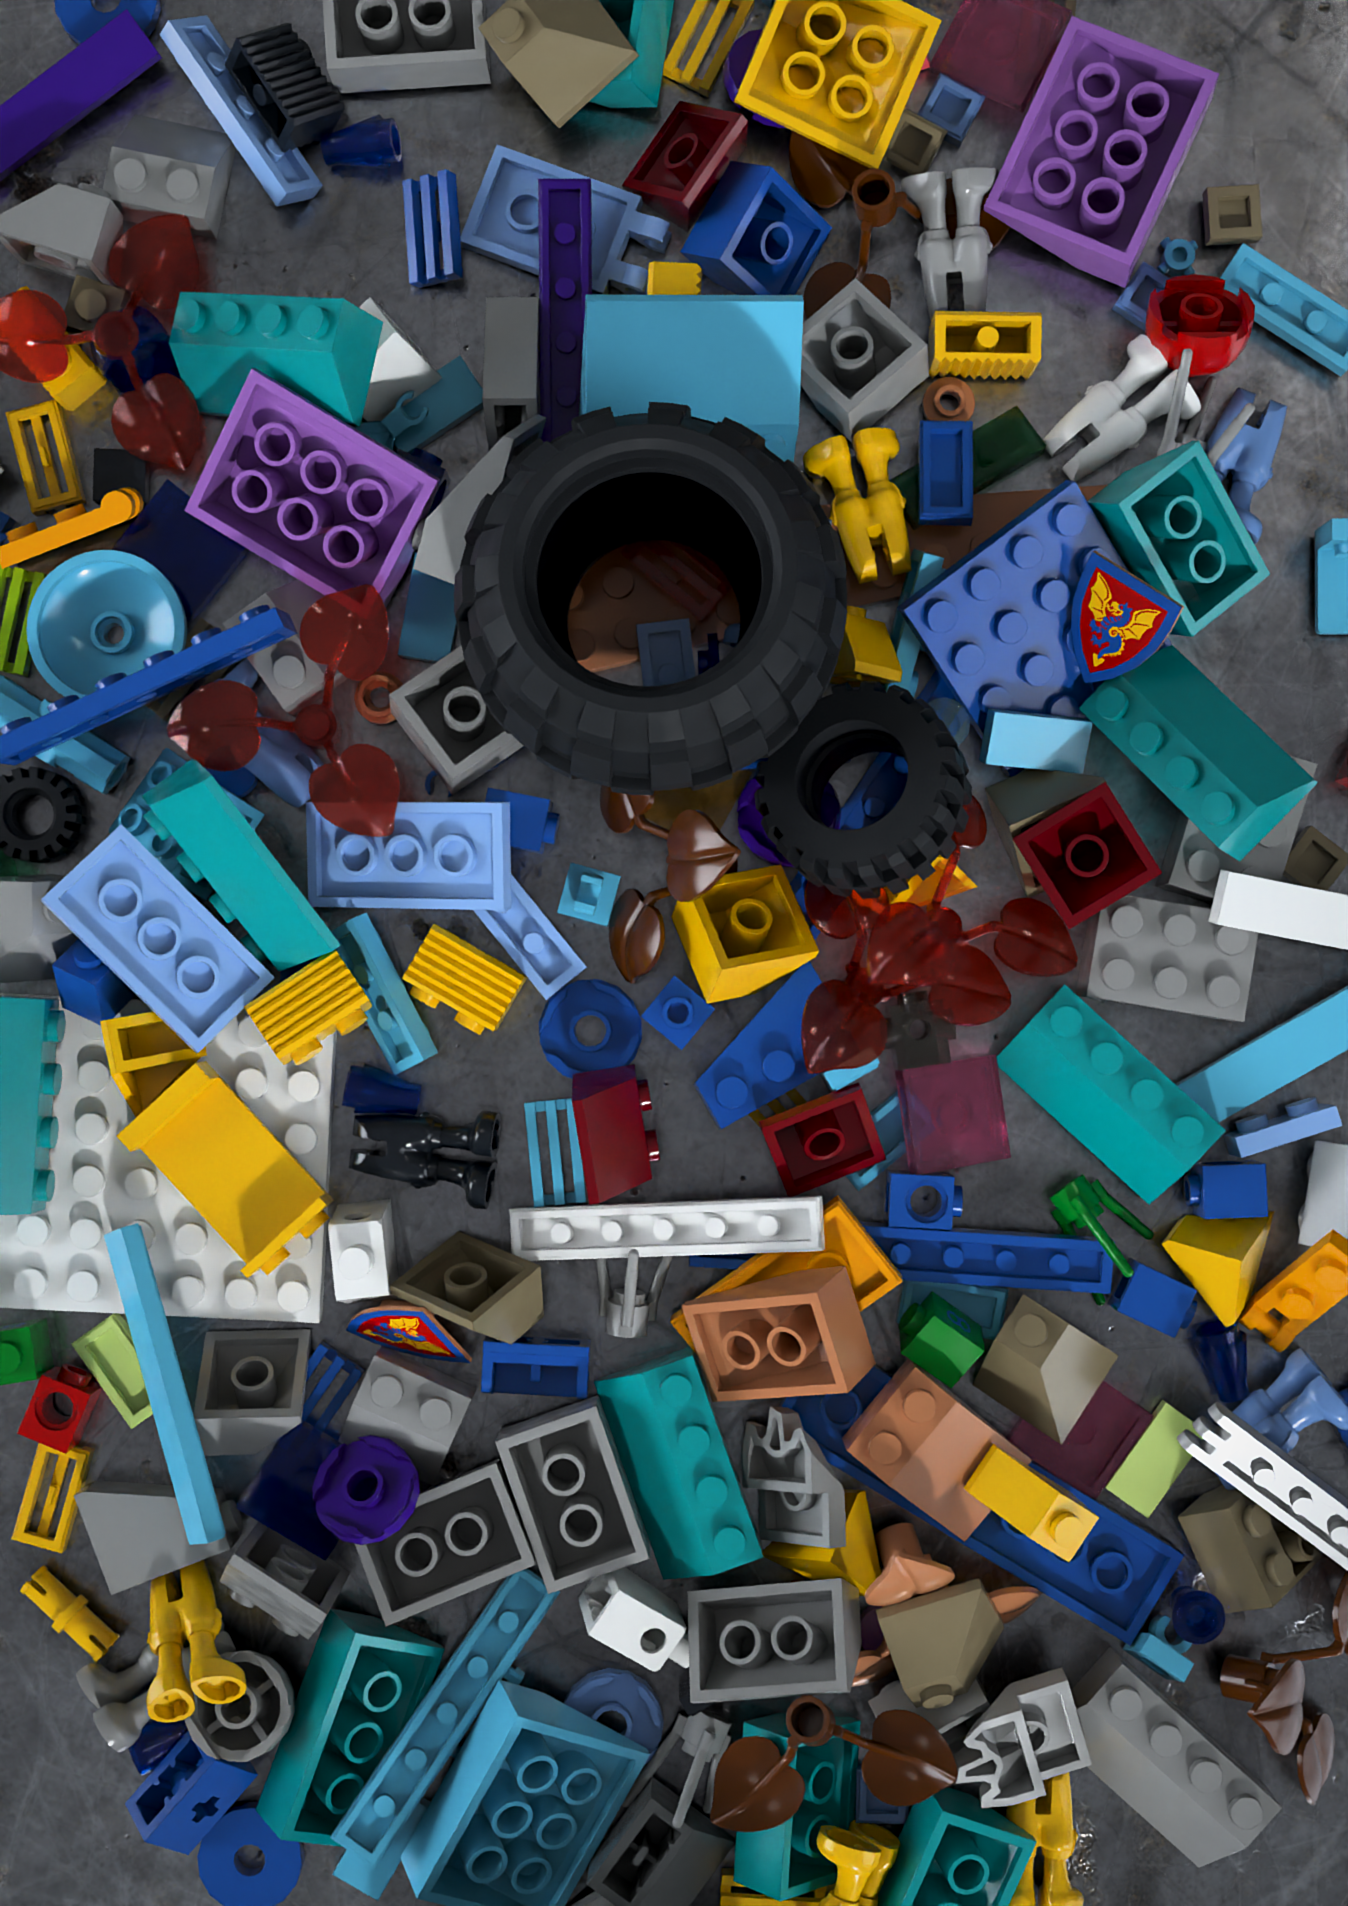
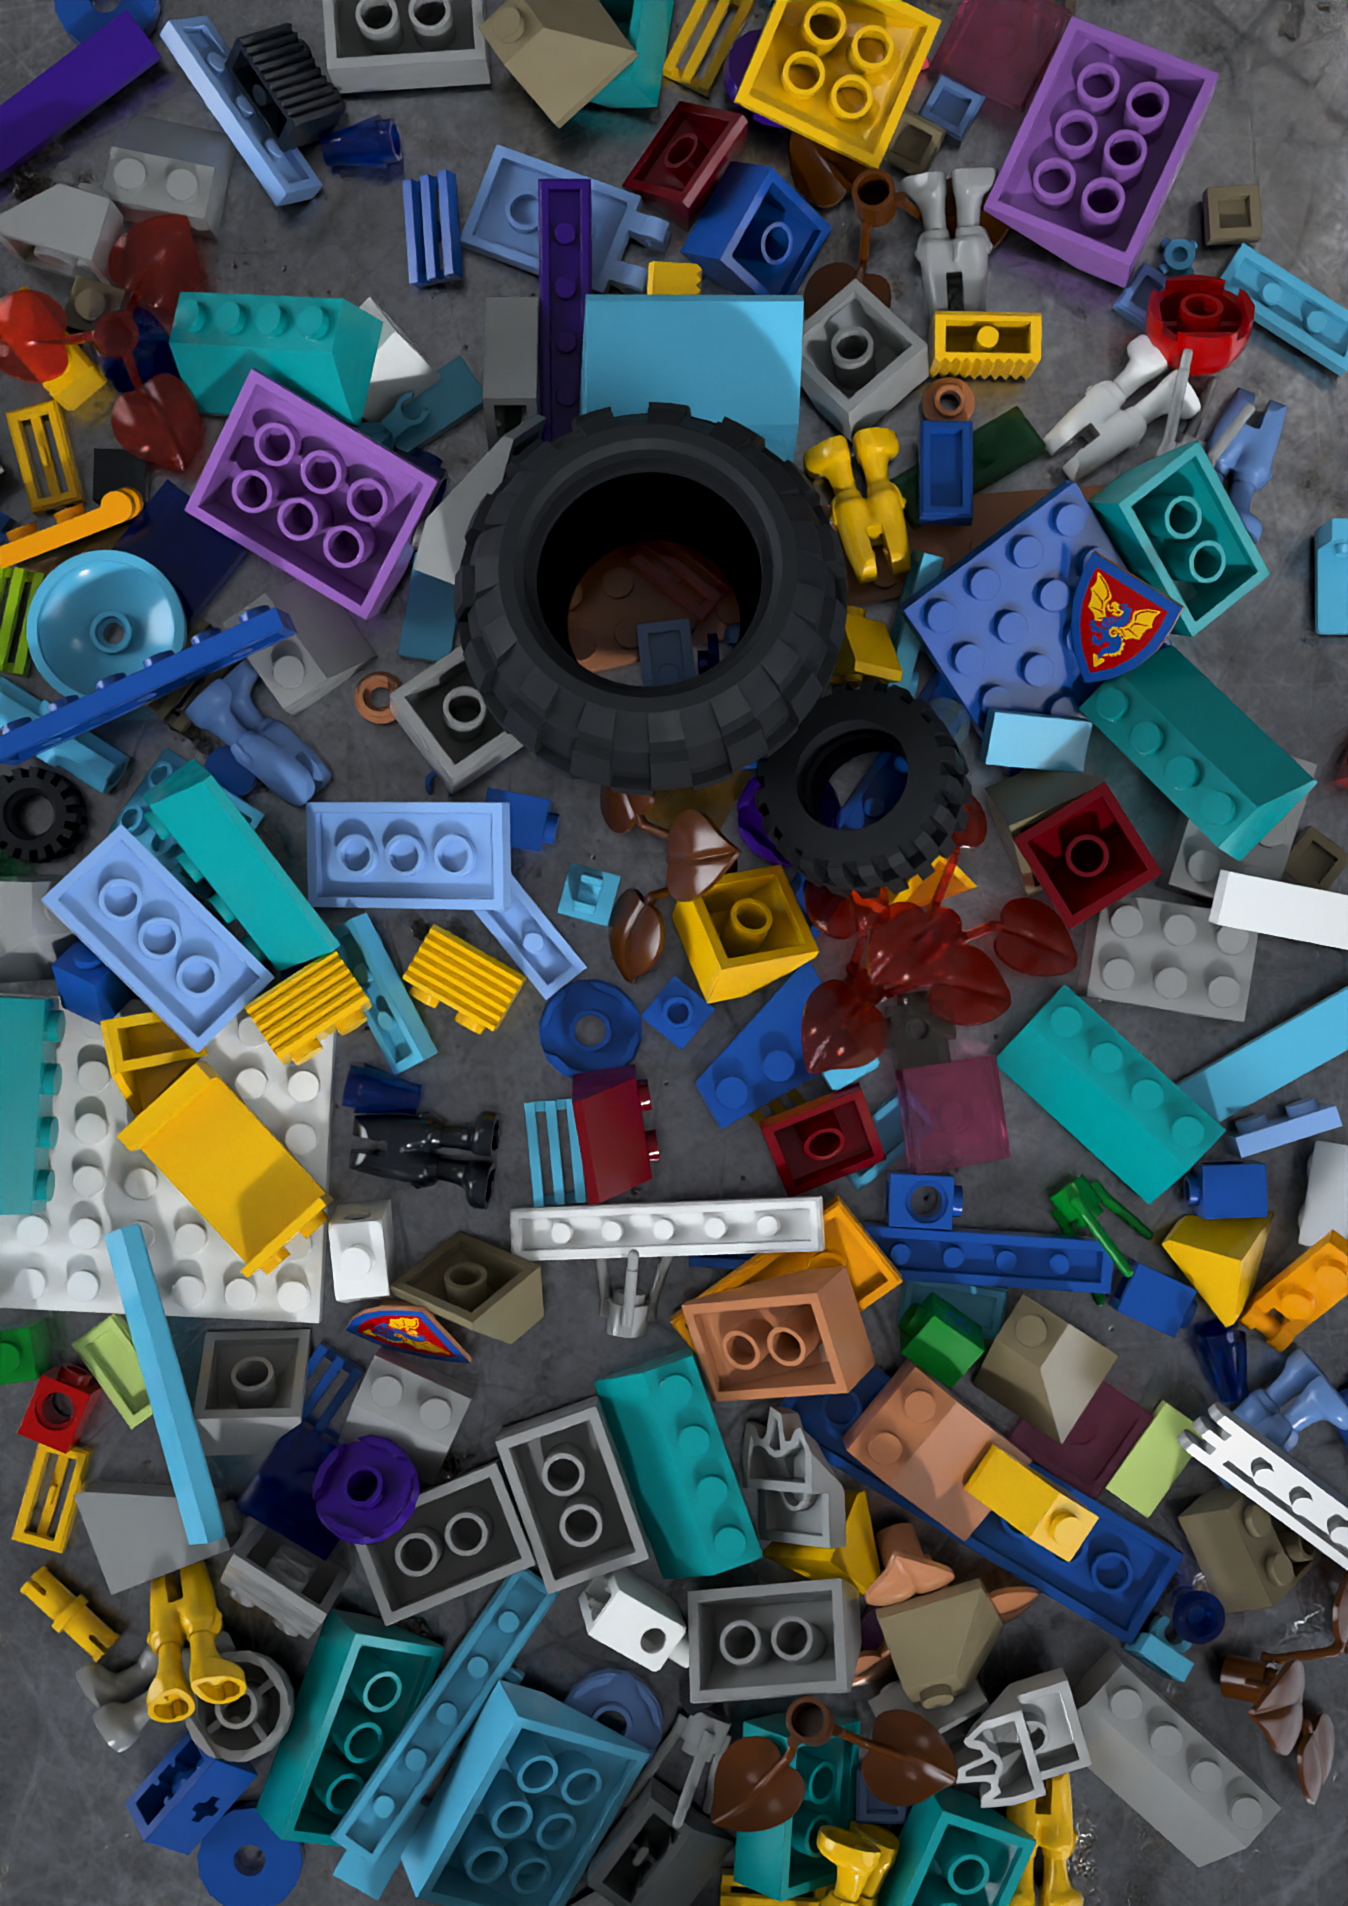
(155, 1743): clear blue cone -> none
(354, 790): clear red plant -> none
(536, 1366): blue hinge -> none

